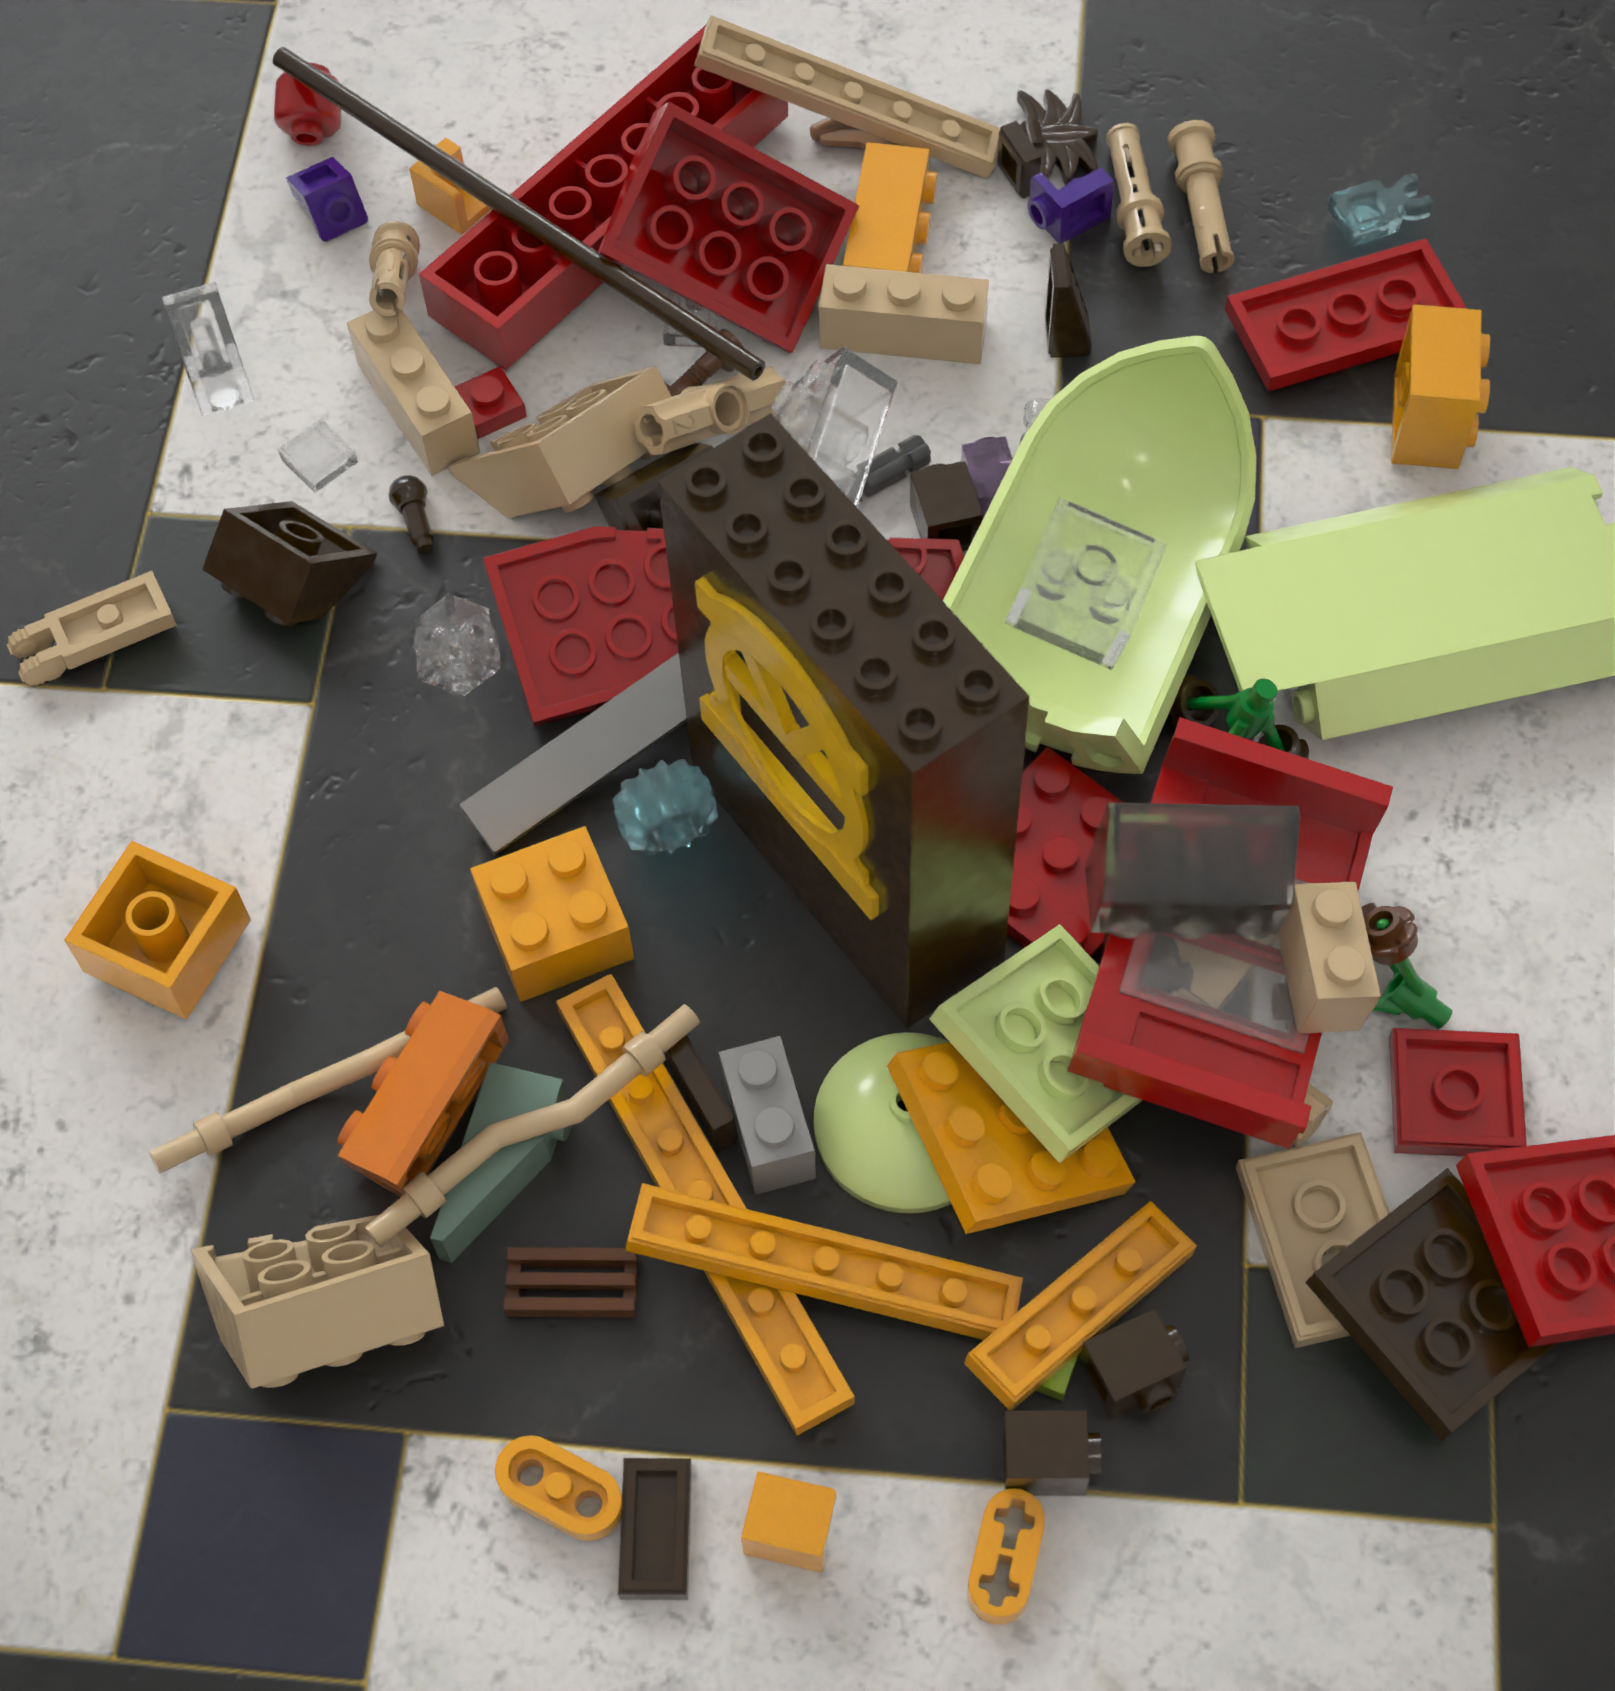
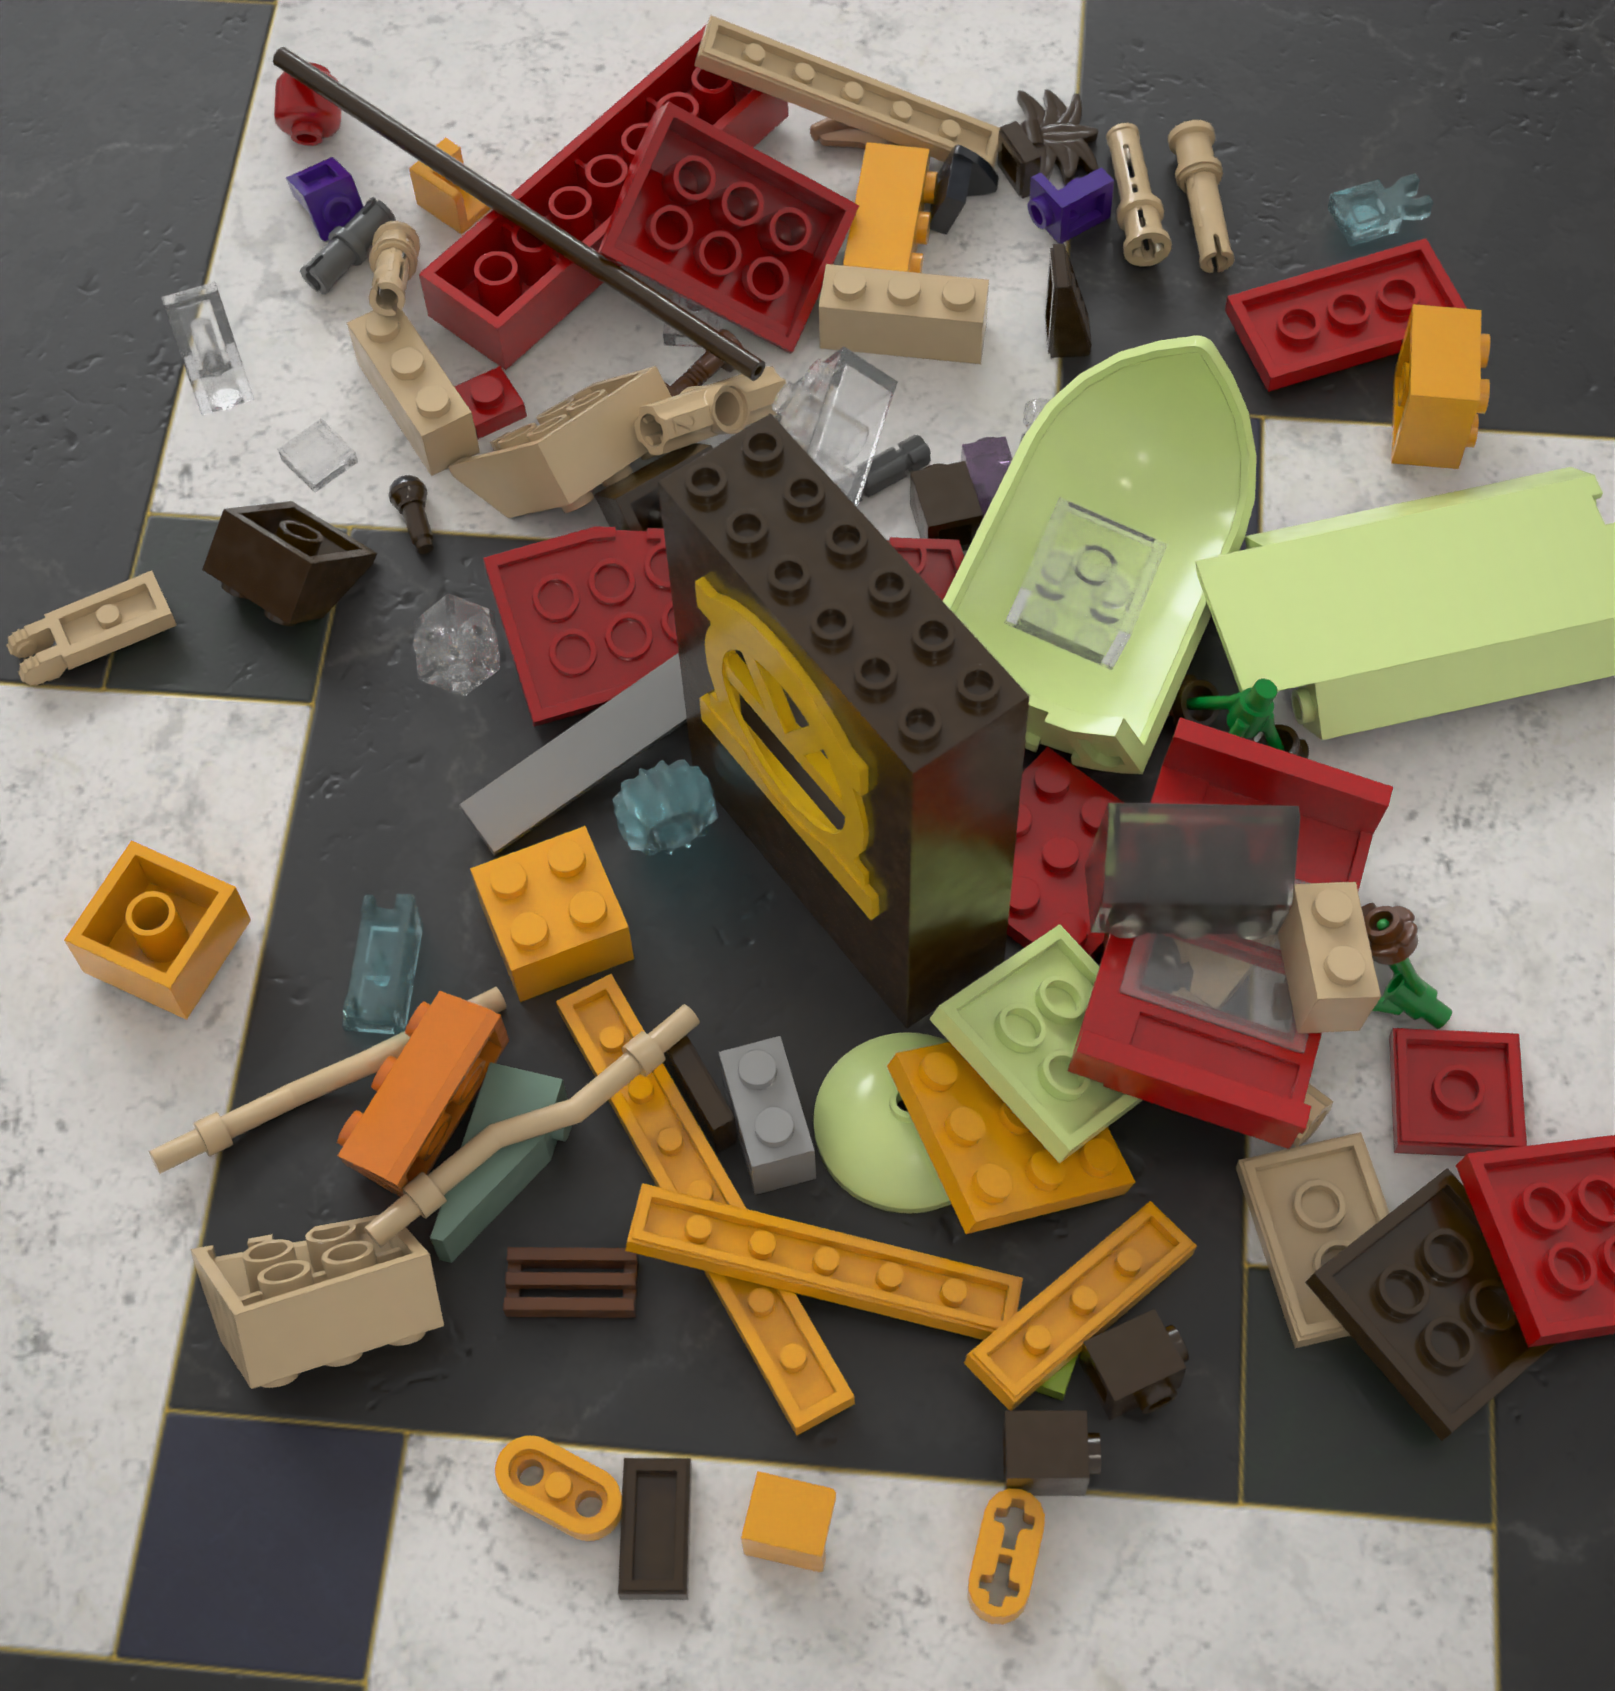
(346, 246): none -> dark grey pin
(384, 967): none -> clear light blue hinge
(960, 176): none -> black tile

